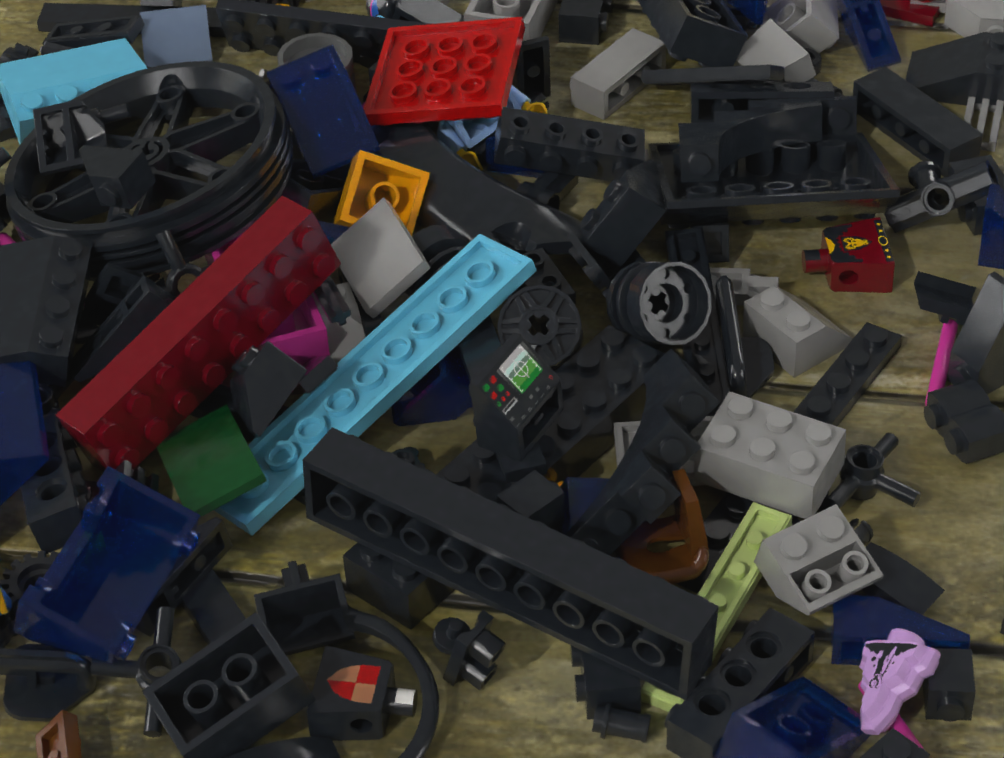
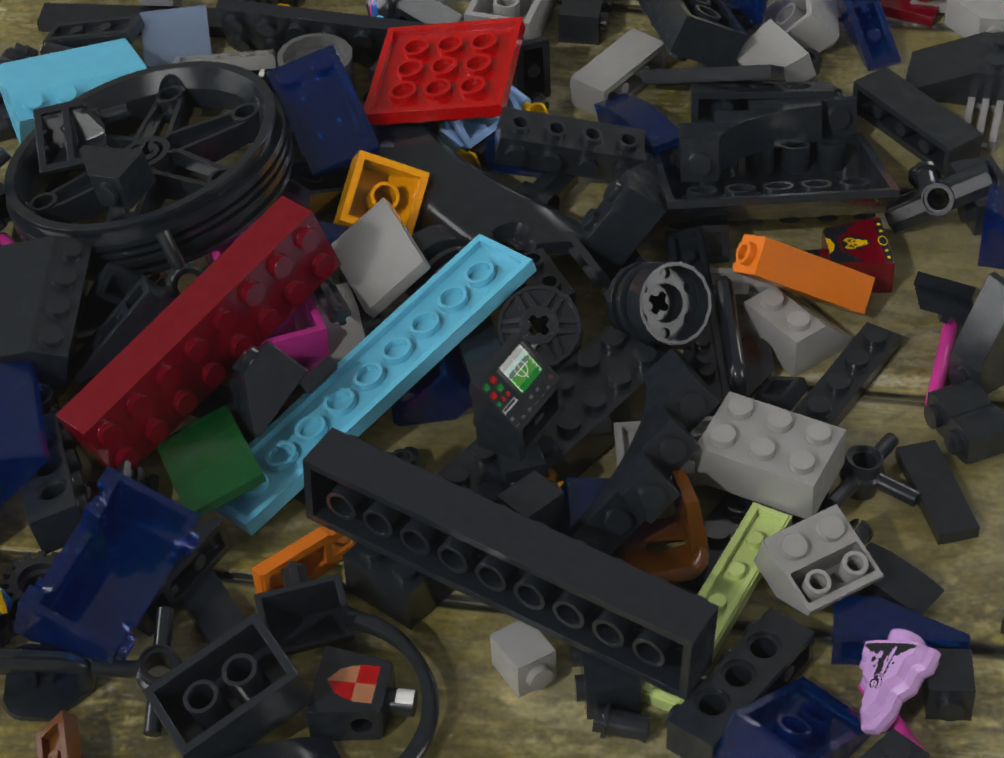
(249, 60): none -> light grey tile
(316, 549): none -> orange hinge
(470, 650): black hips -> none
(523, 657): none -> light grey brick
(637, 113): none -> clear blue slope
(782, 391): none -> black tile
(803, 273): none -> orange brick
(940, 493): none -> black tile

